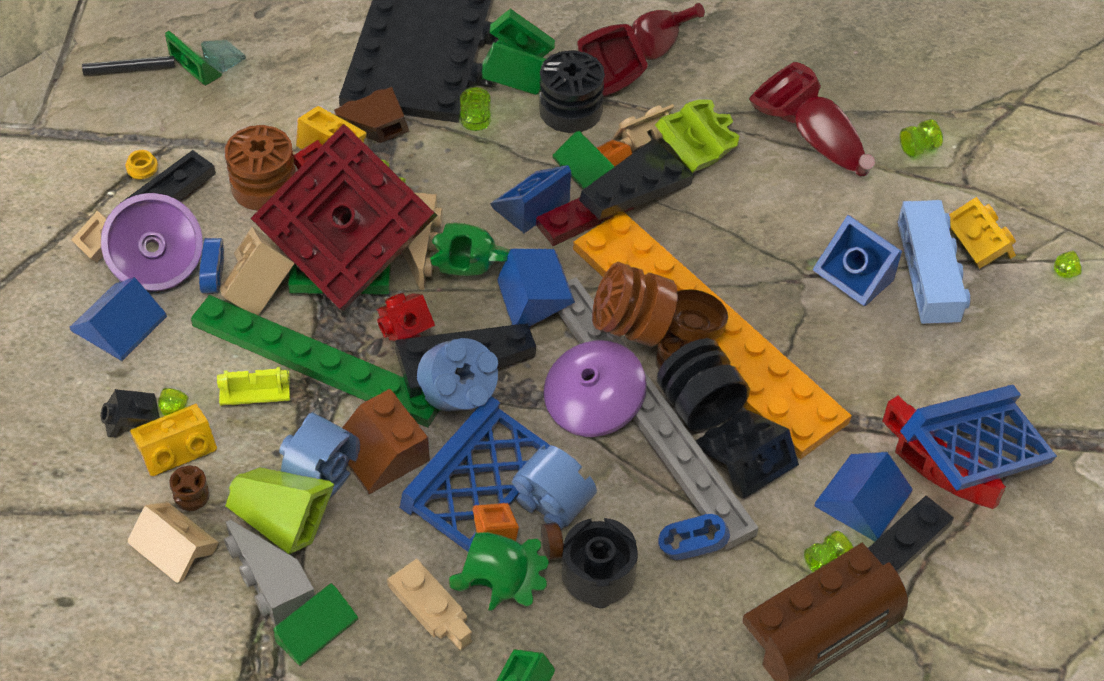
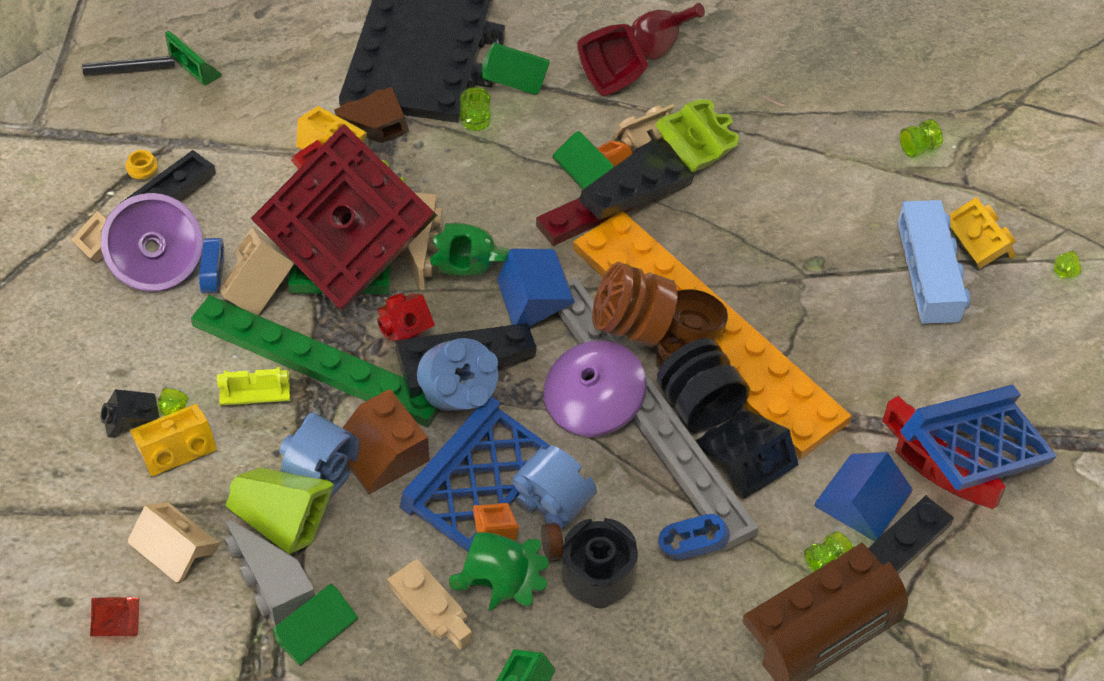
(114, 616): none -> clear red slope
(120, 319): blue slope -> none
(189, 478): reddish brown wheel -> none
(221, 54): clear light blue slope -> none
(258, 164): dark orange wheel -> none
(521, 34): green plate -> none
(534, 196): blue slope -> none
(571, 91): black wheel -> none
(820, 121): dark red piece -> none
(859, 261): blue slope -> none

